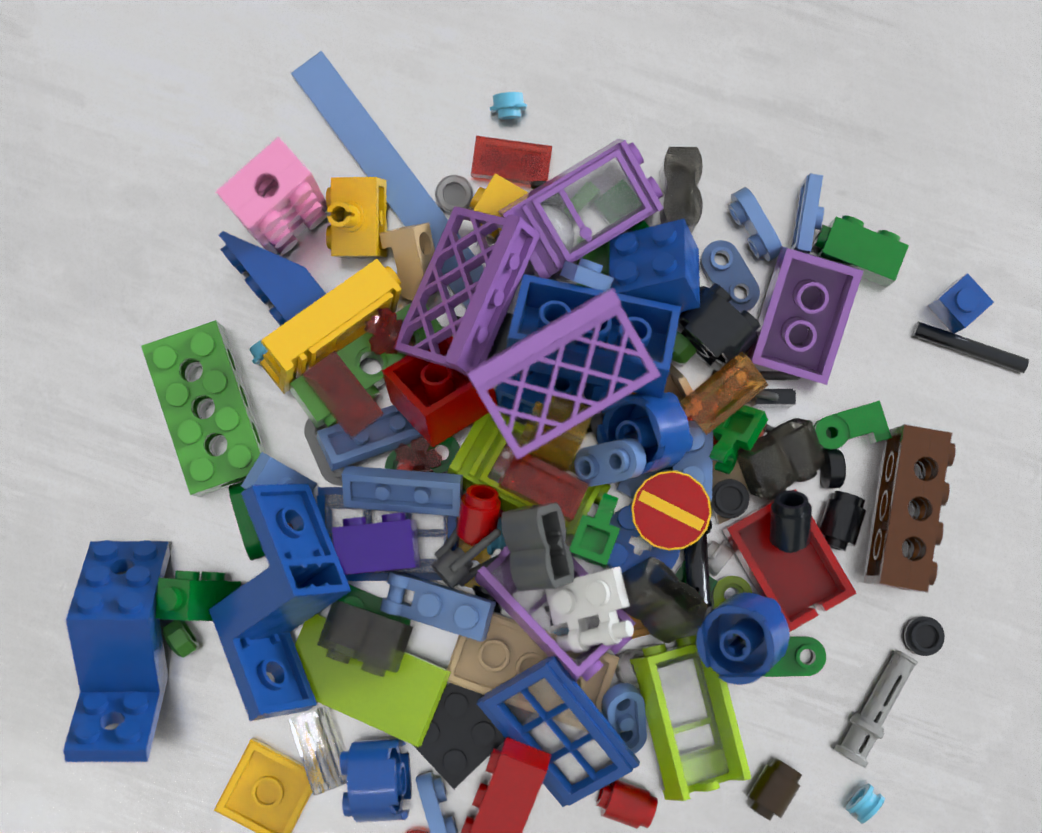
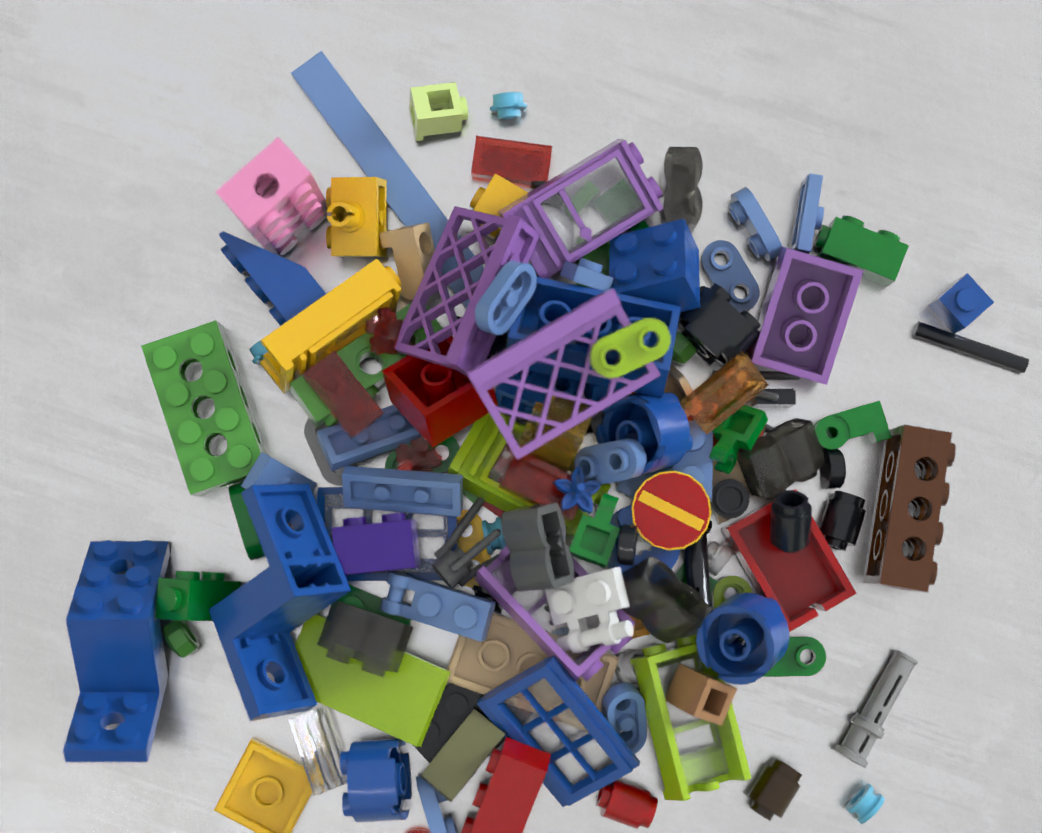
(436, 109): none -> yellowish green brick
(452, 192): light grey tile -> none
(462, 755): none -> olive slope
(478, 513): red brick -> none
(505, 297): none -> medium blue plate
(577, 491): none -> blue plant
(627, 544): none -> black tile
(630, 347): none -> lime plate
(700, 694): none -> medium nougat brick
(924, 636): black plate -> none

